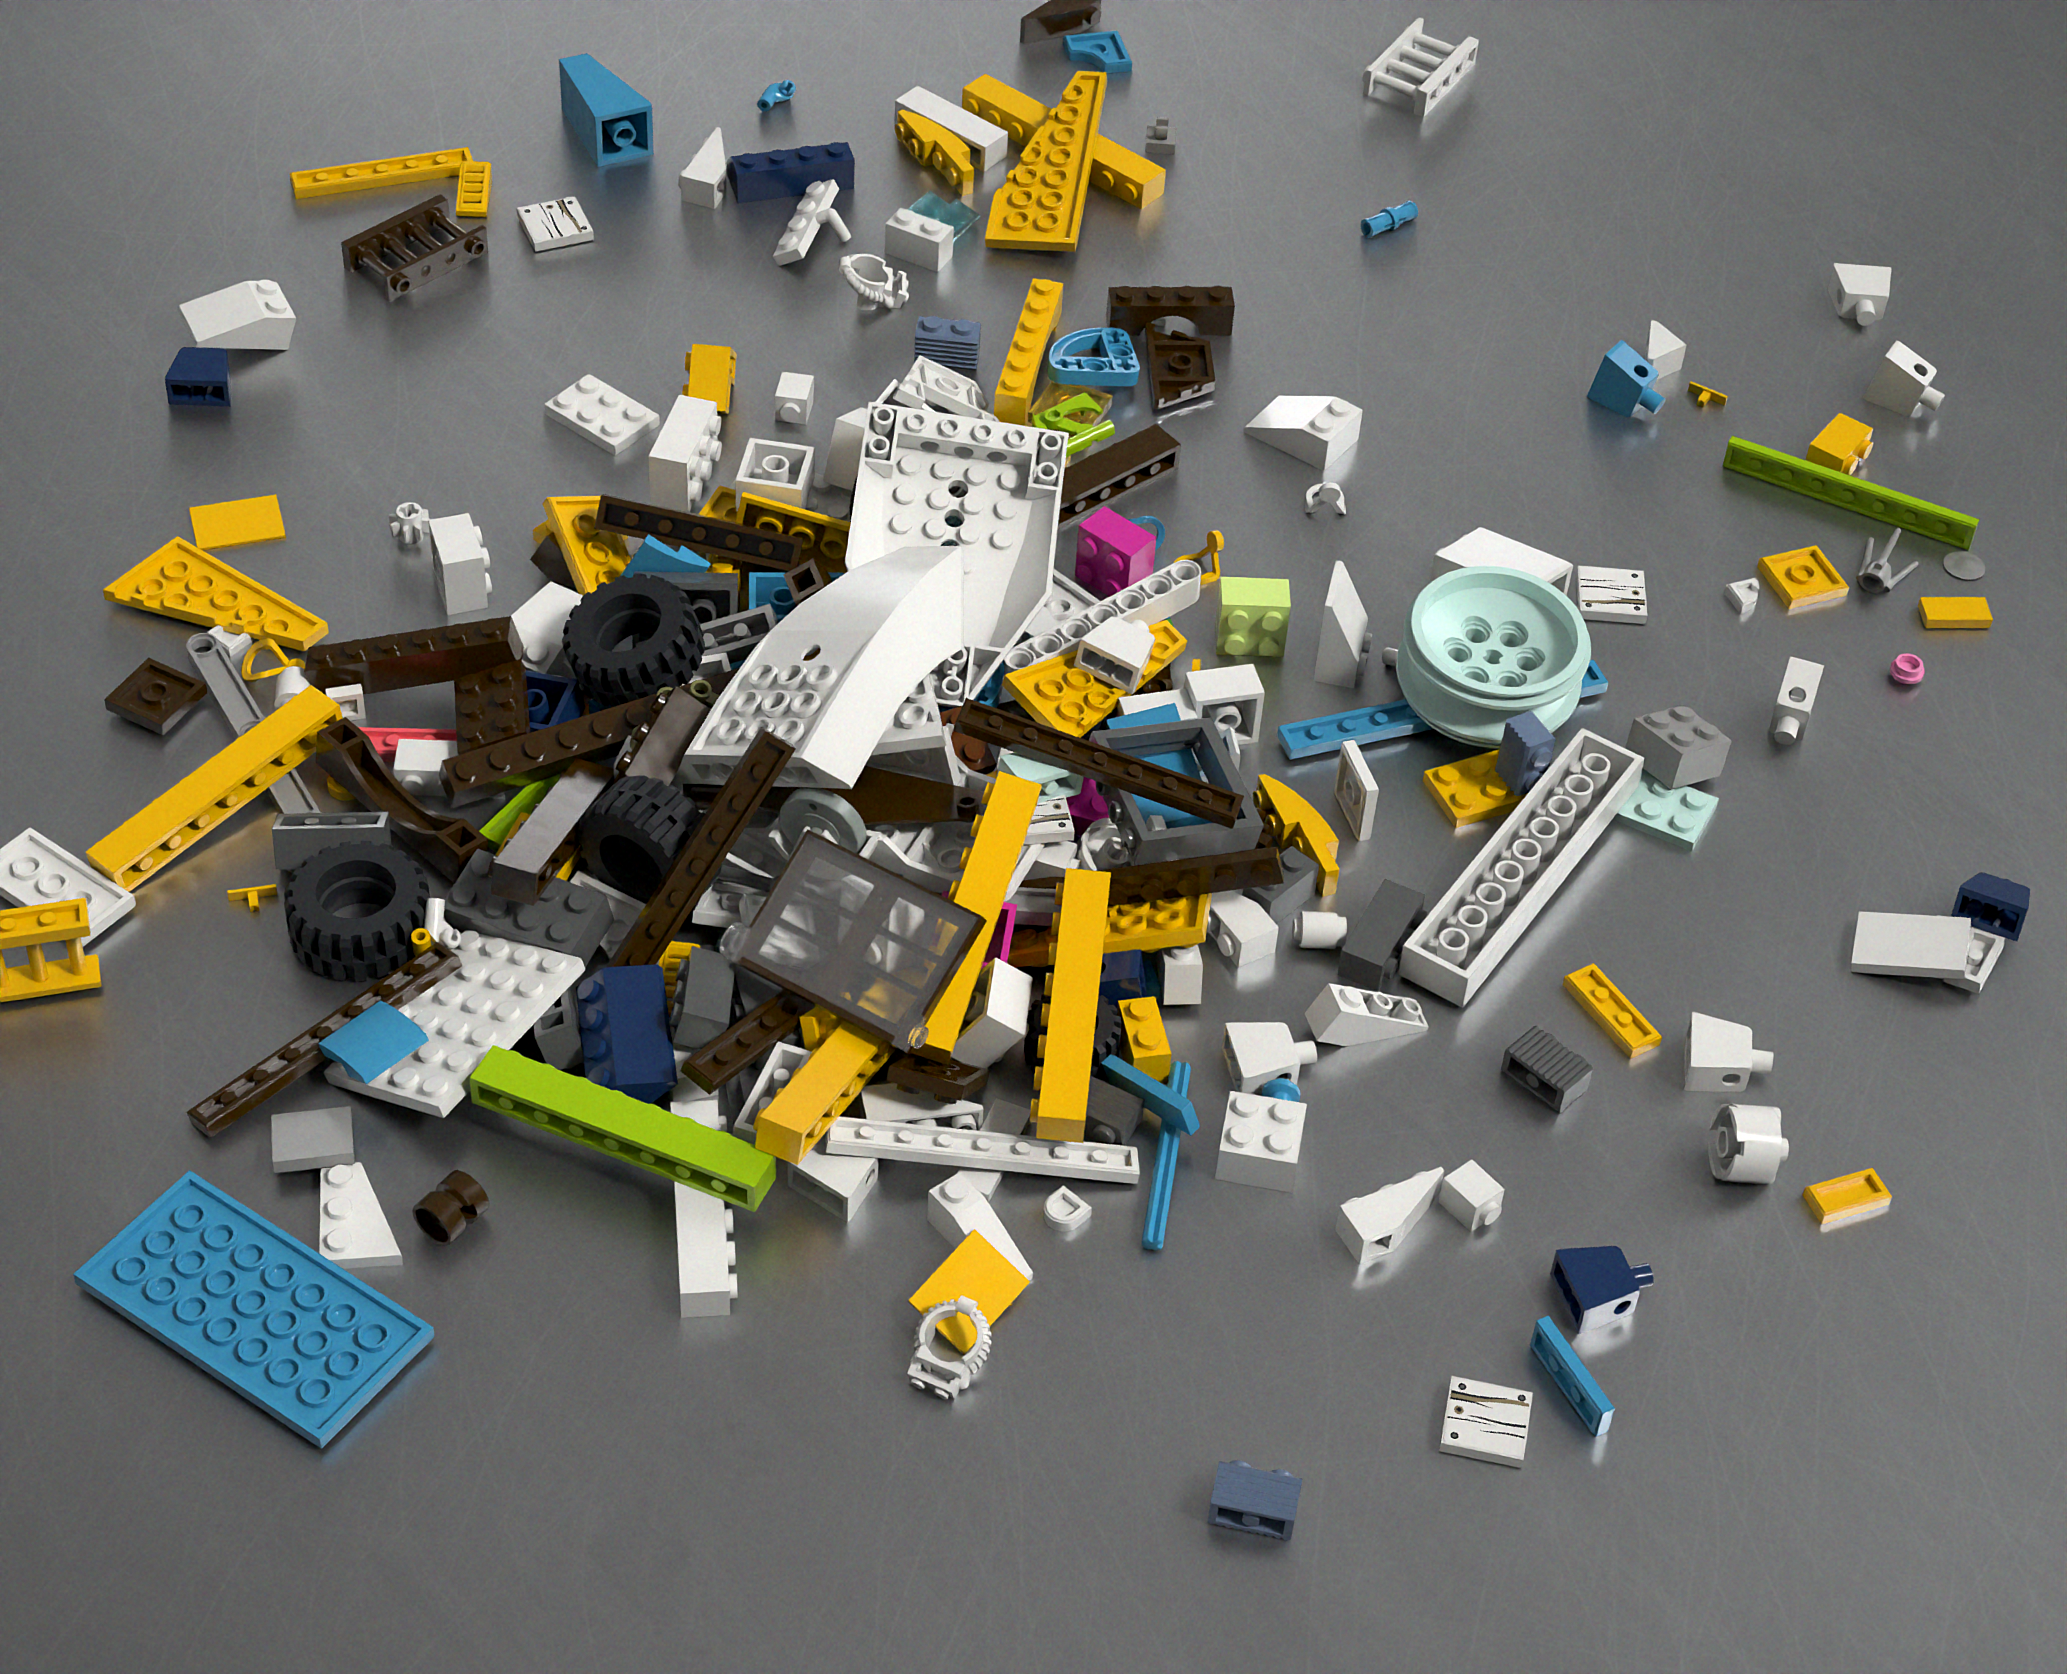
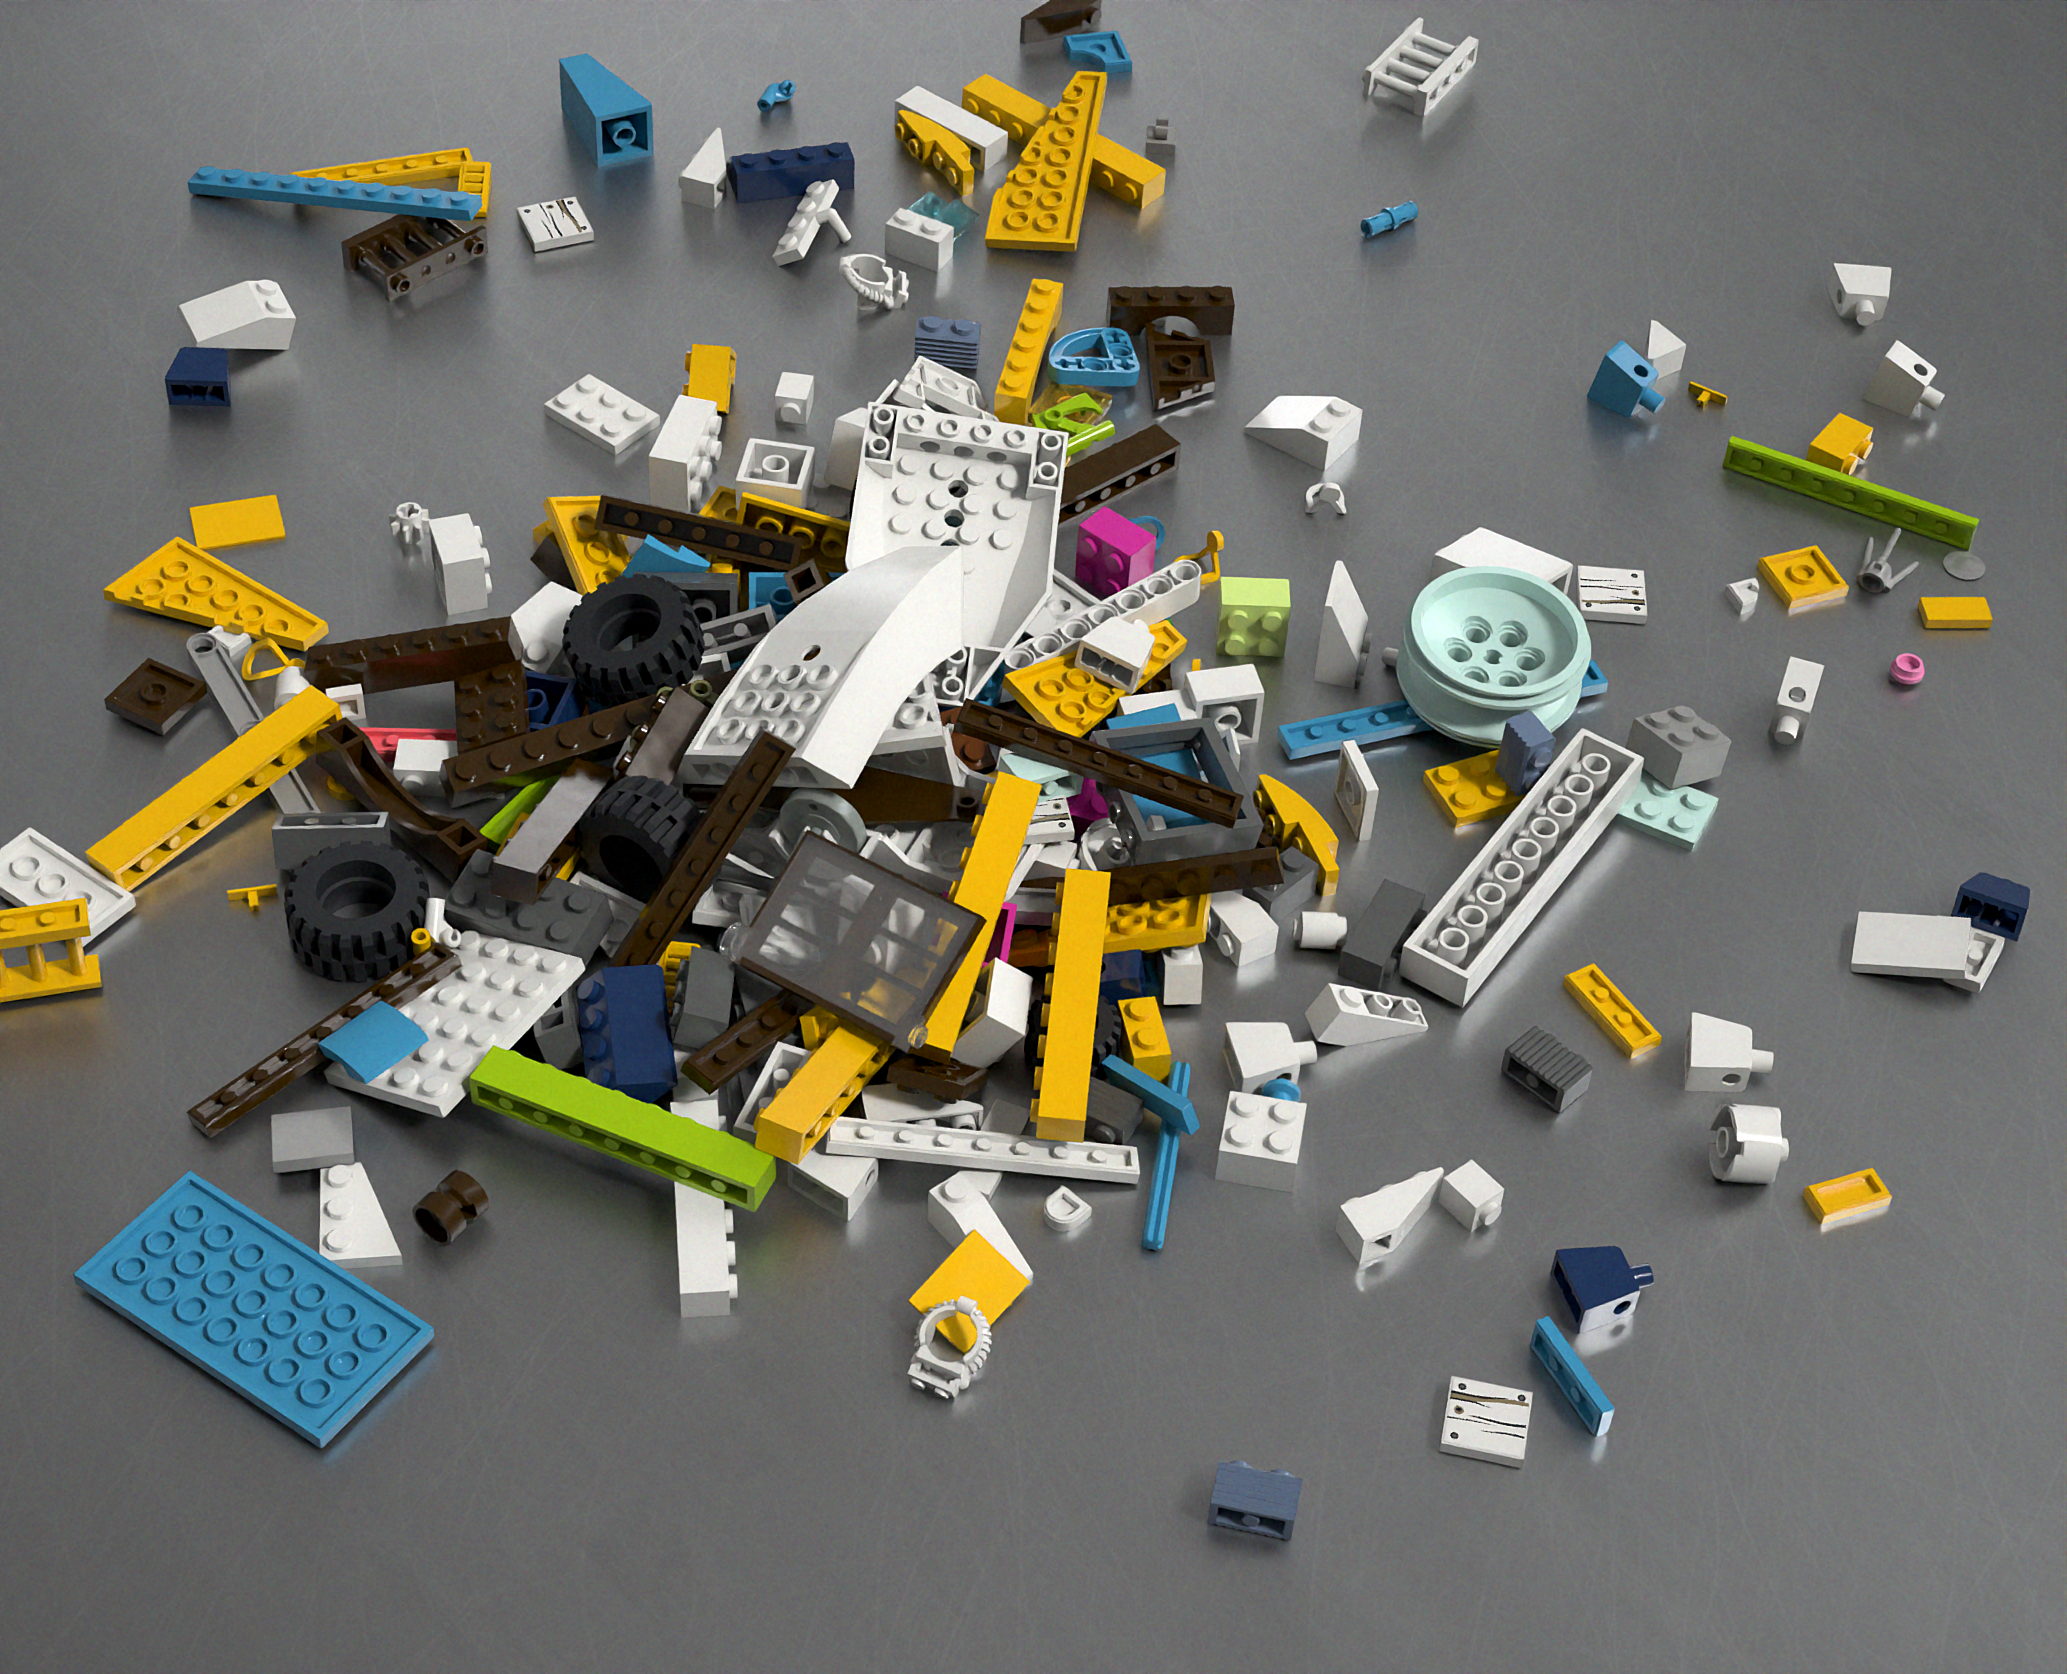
(335, 194): none -> dark azure plate

